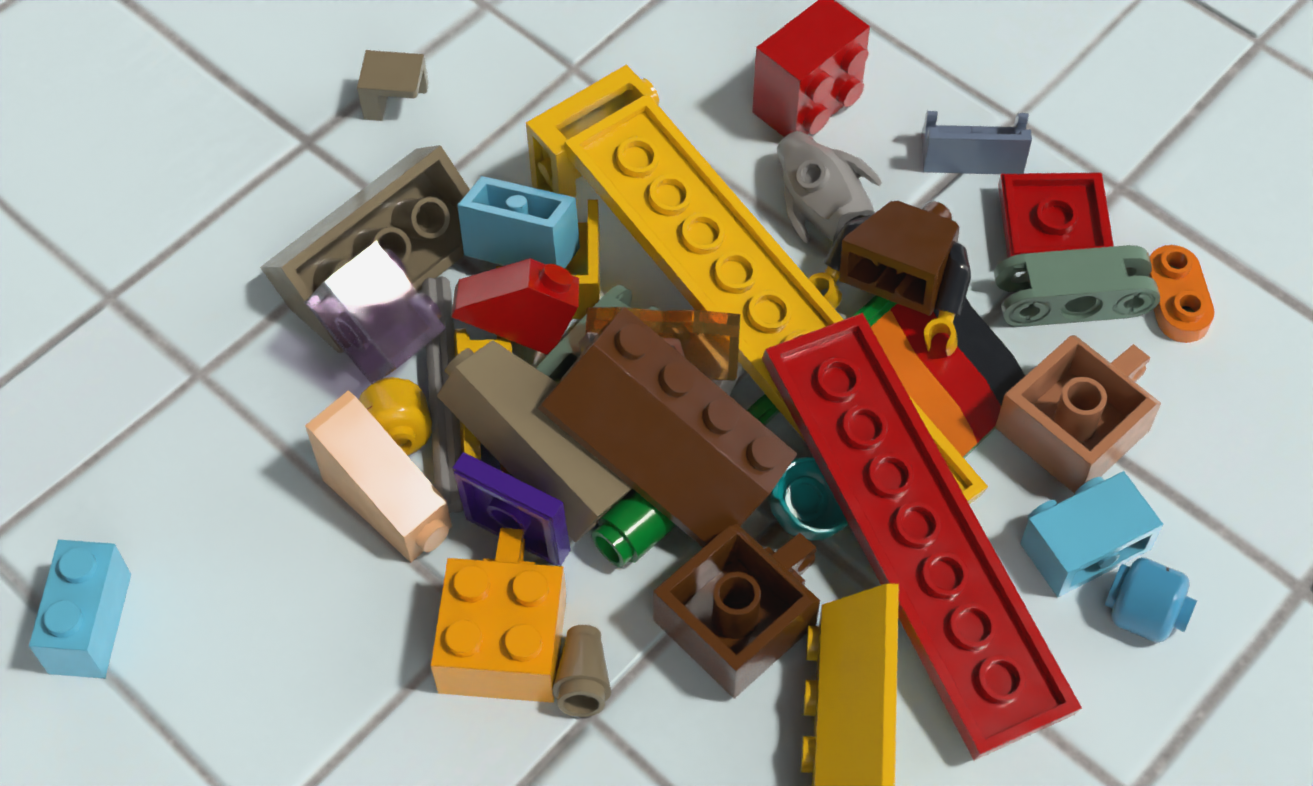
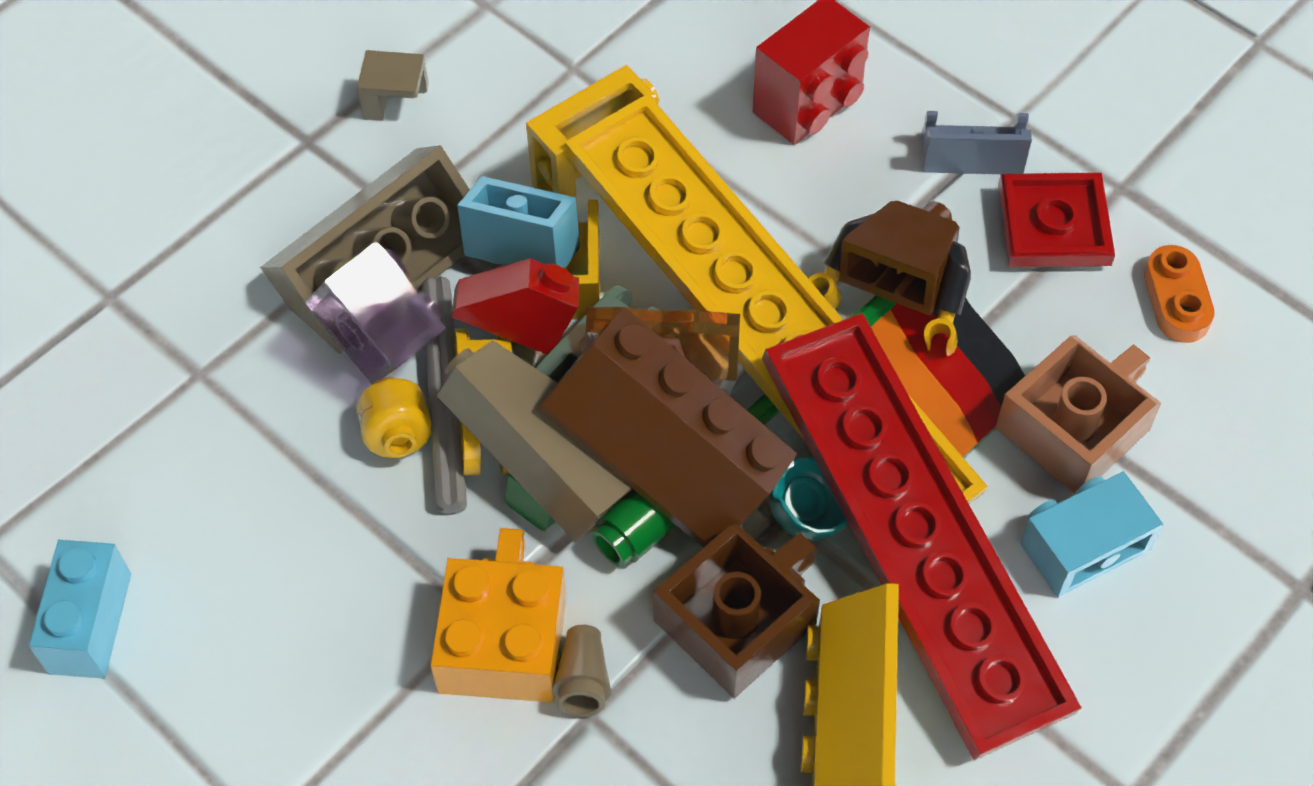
(377, 478): light nougat slope -> none
(501, 501): dark purple plate -> none
(822, 185): light grey animal -> none
(1077, 285): sand green piece -> none
(1150, 599): dark azure head -> none

